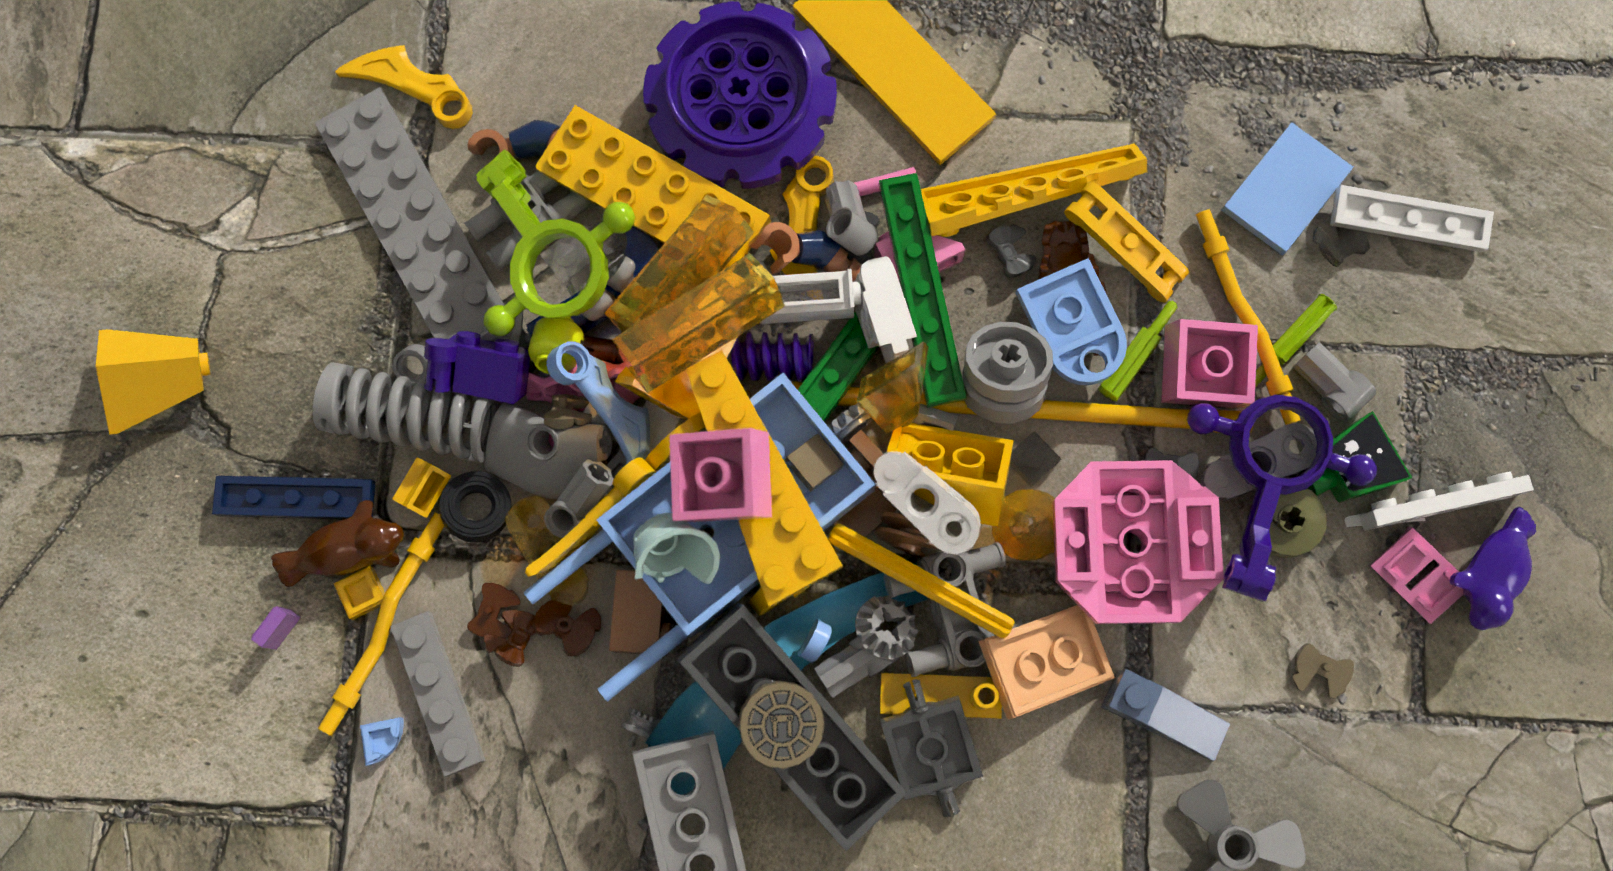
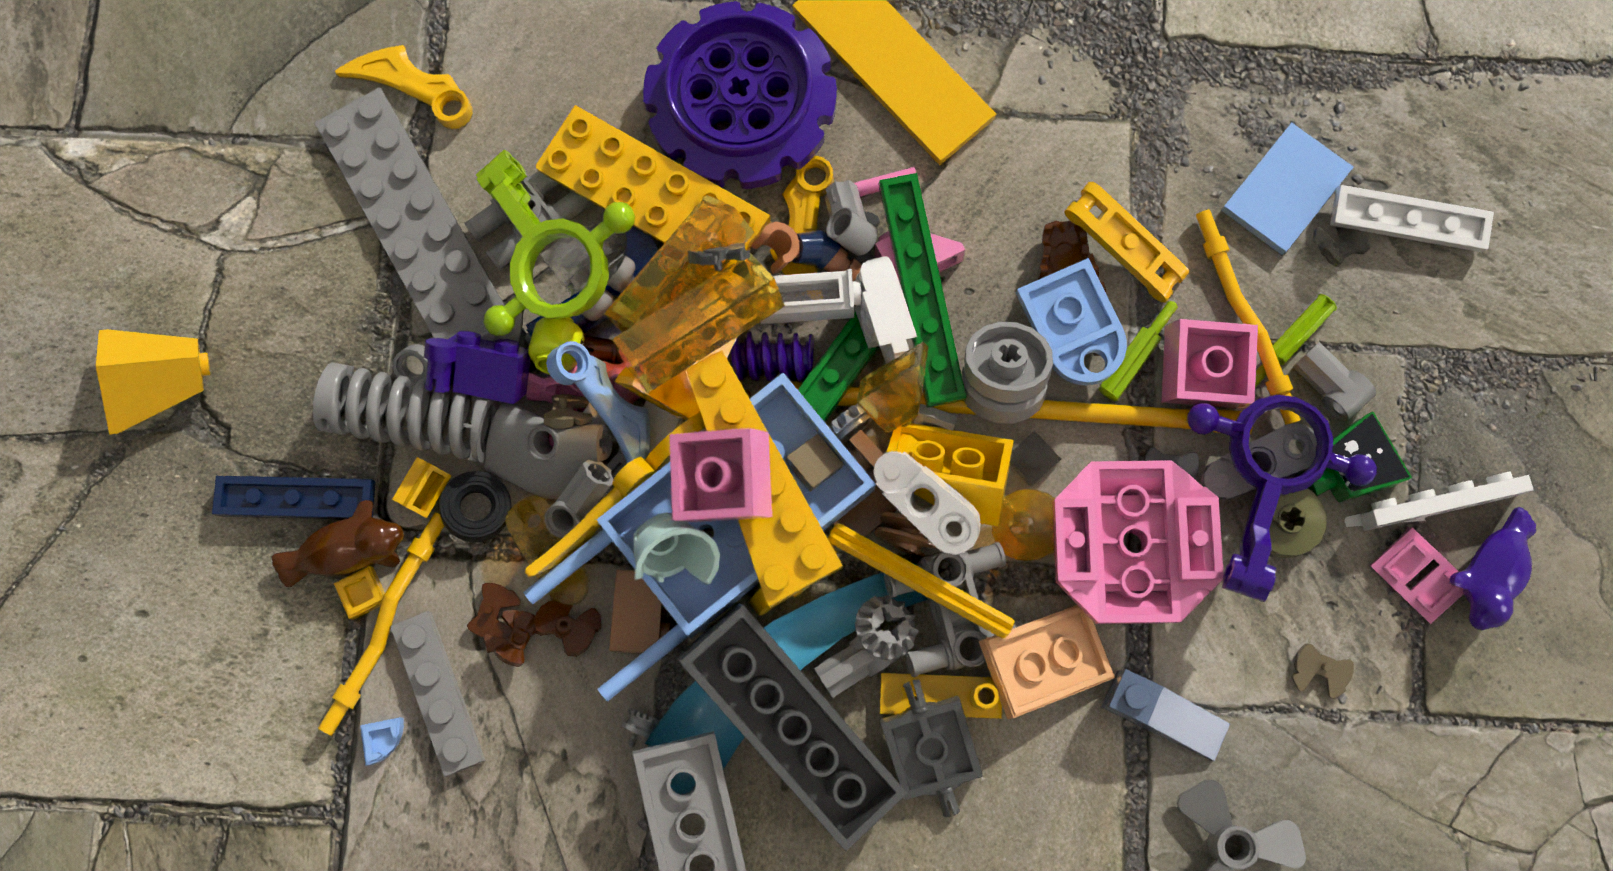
(275, 627): medium lavender tile -> none
(523, 141): dark blue piece -> none
(715, 255): none -> dark grey piece
(781, 724): tile -> none
(815, 641): light blue tile -> none
(1002, 240): dark grey piece -> none
(1005, 192): yellow wing -> none

